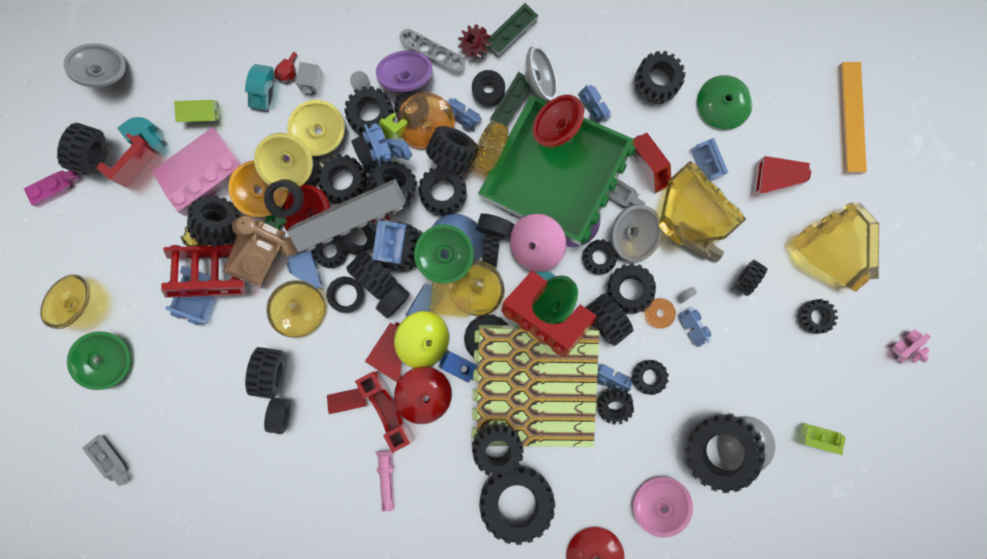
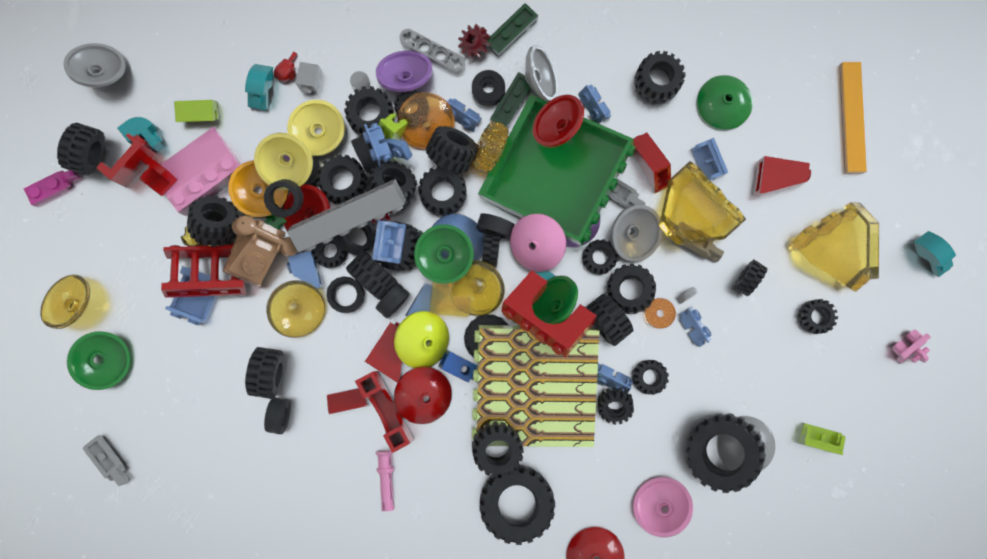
(157, 176): none -> red panel
(937, 251): none -> teal brick

